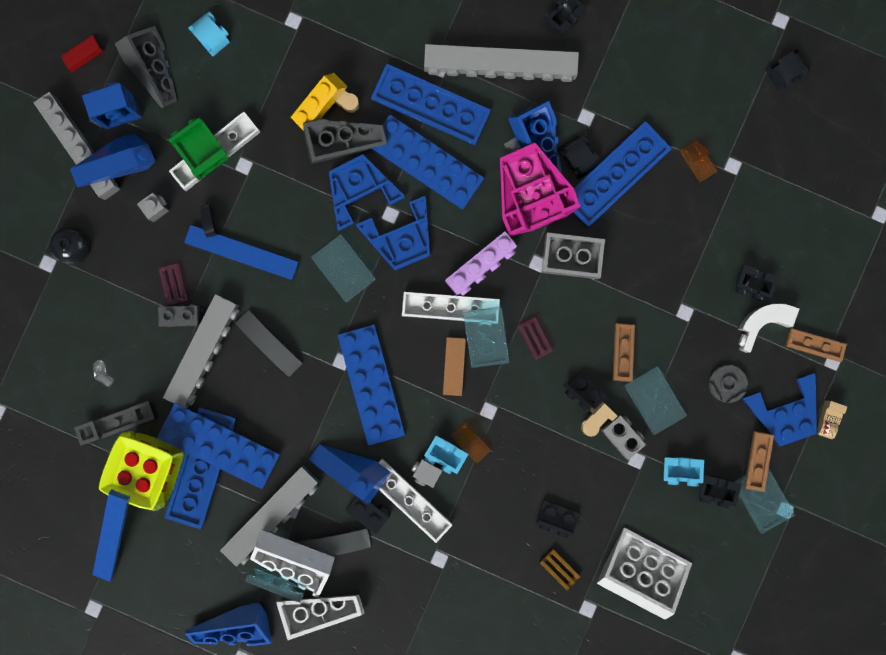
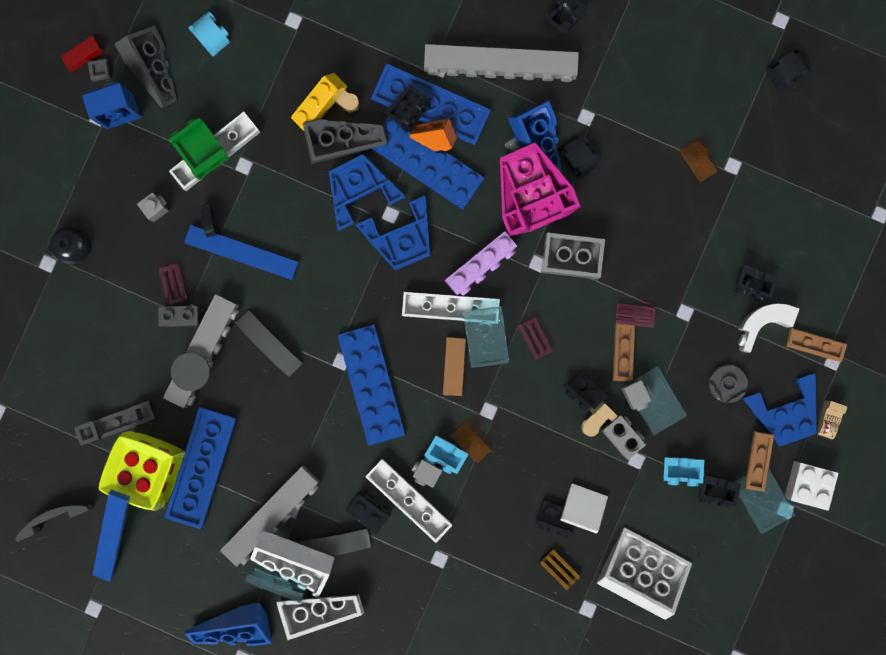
(33, 527): none -> dark grey slope
(71, 138): light grey brick -> none
(99, 69): none -> dark grey tile
(99, 372): clear arm -> none
(116, 159): blue wedge -> none
(190, 371): none -> dark grey tile
(218, 445): blue plate -> none
(343, 268): clear light blue tile -> none
(355, 473): blue wedge -> none
(408, 108): none -> black bracket
(435, 134): none -> orange slope
(584, 508): none -> white tile
(619, 172): blue plate -> none
(635, 312): none -> clear pink tile
(637, 395): none -> light grey brick
(811, 485): none -> white brick

